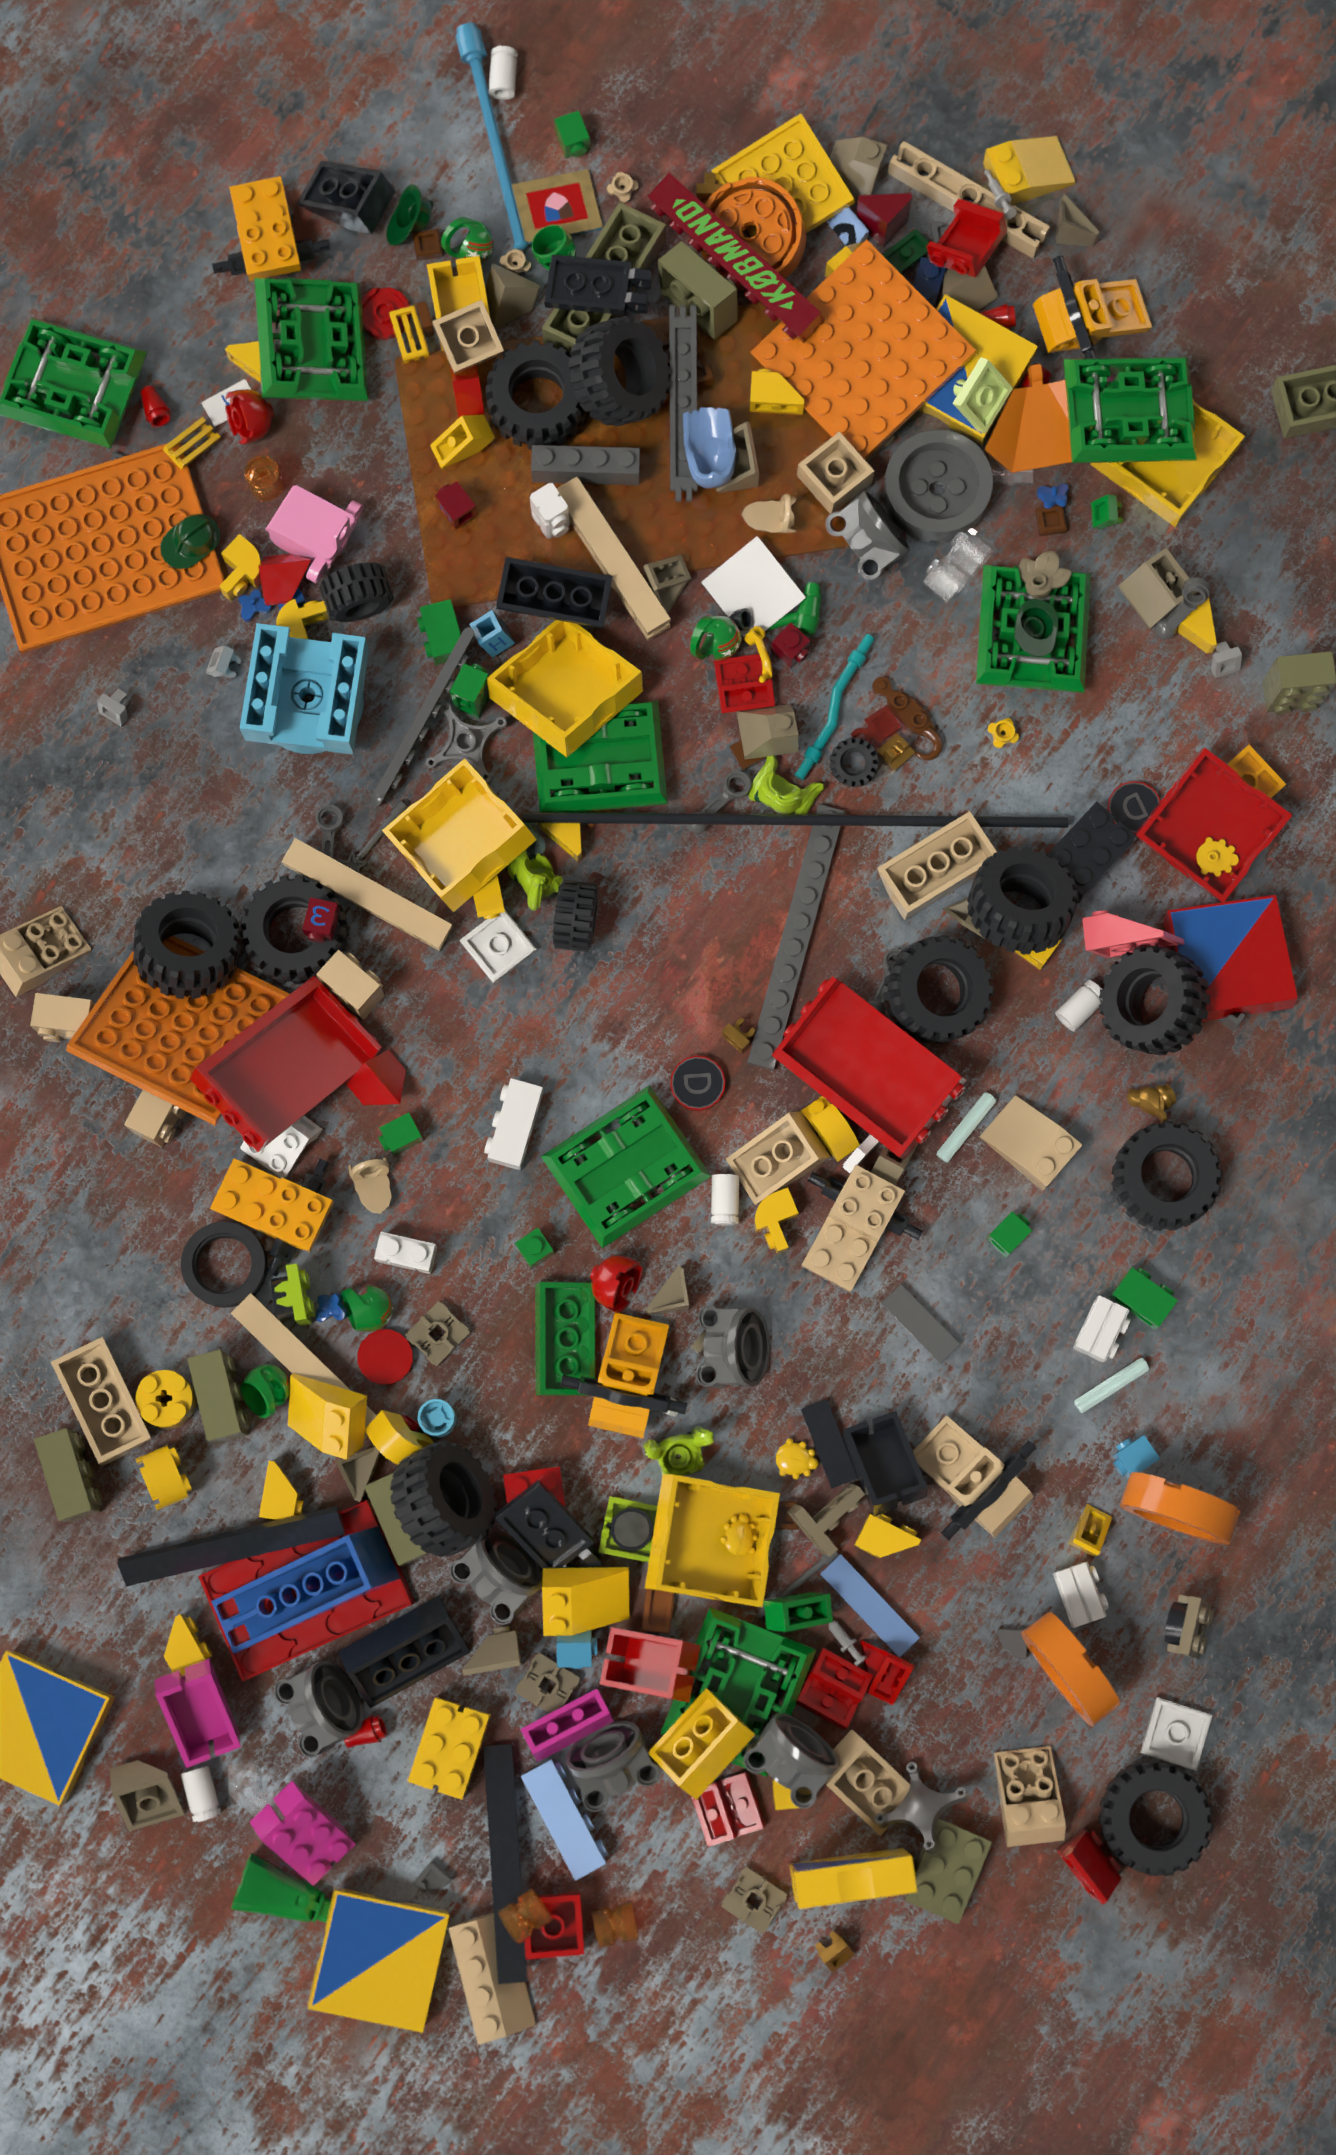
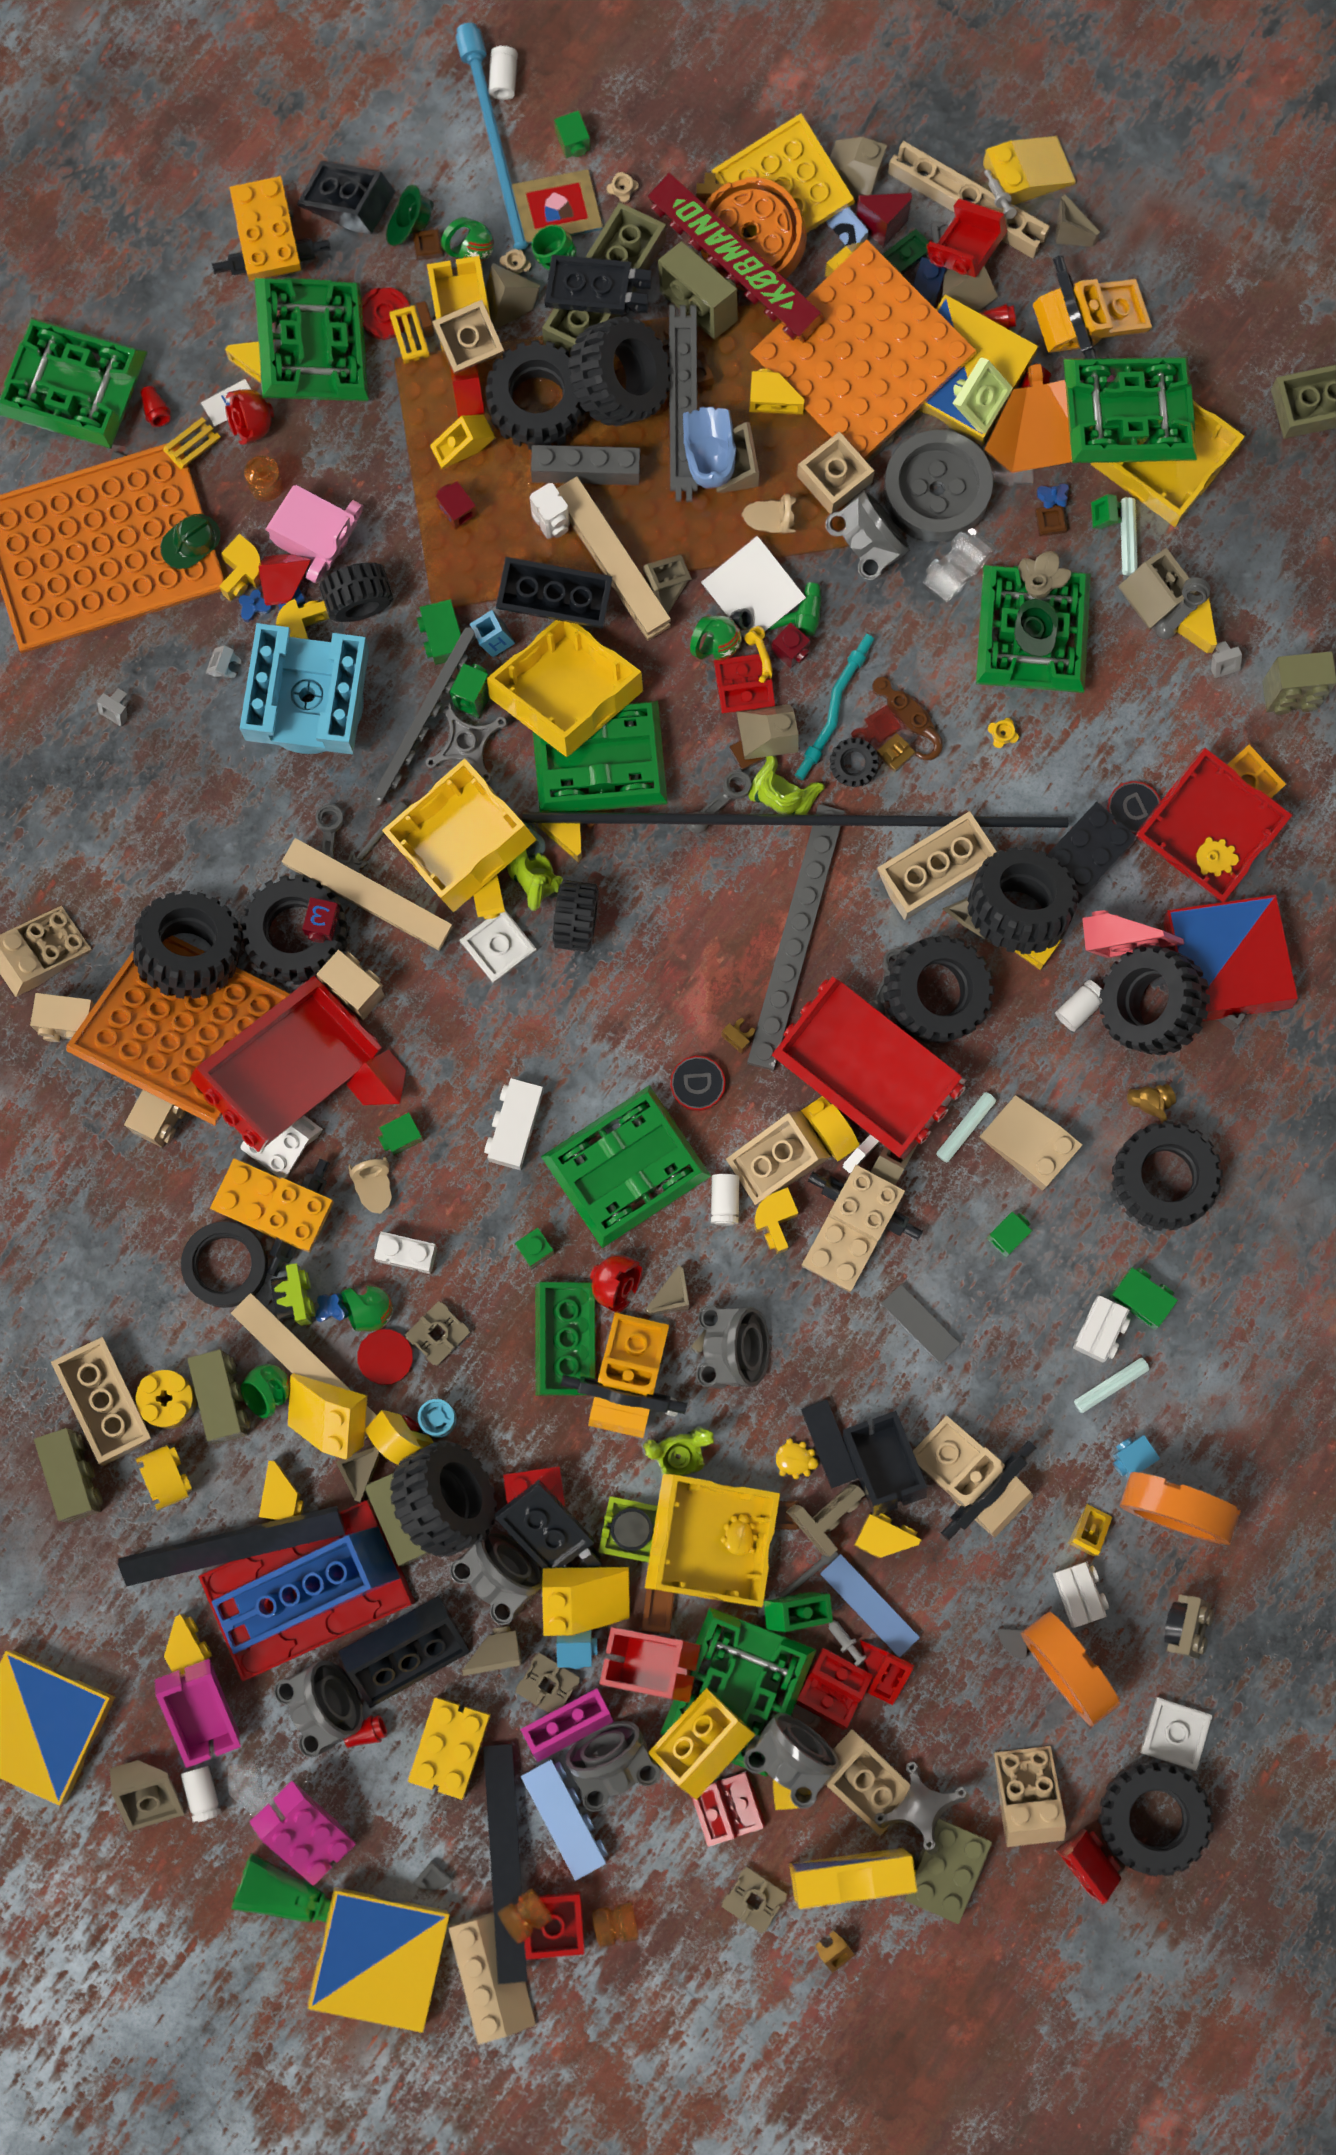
(1128, 536): none -> light aqua axle

